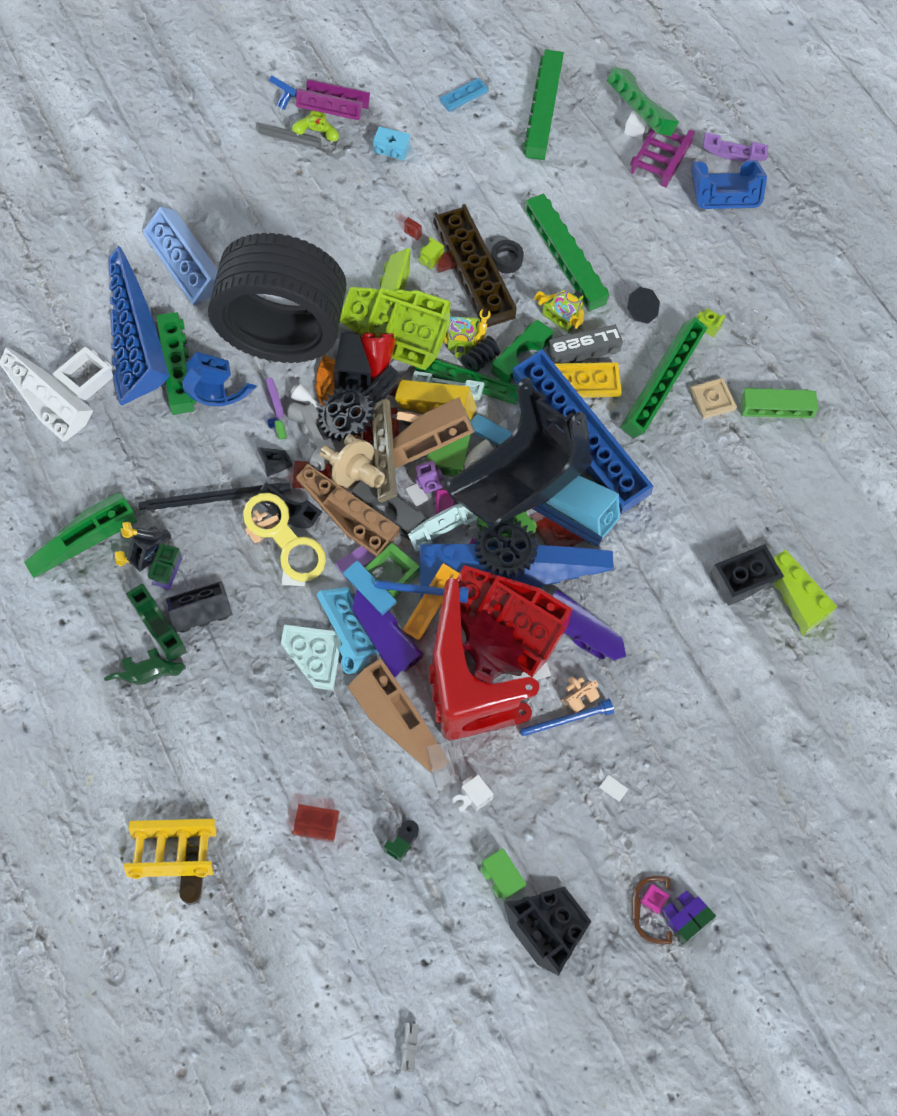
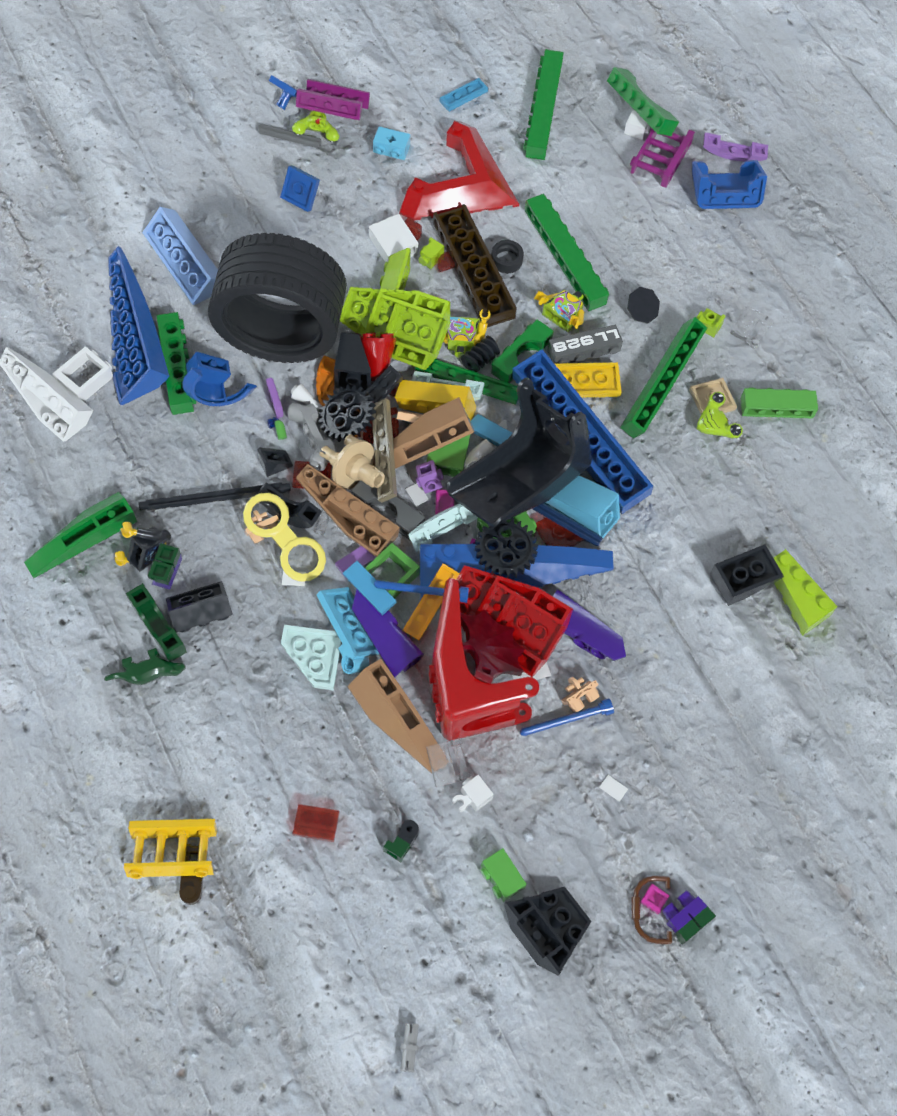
(300, 188): none -> blue tile
(392, 236): none -> white brick
(479, 191): none -> red wedge
(715, 422): none -> lime head

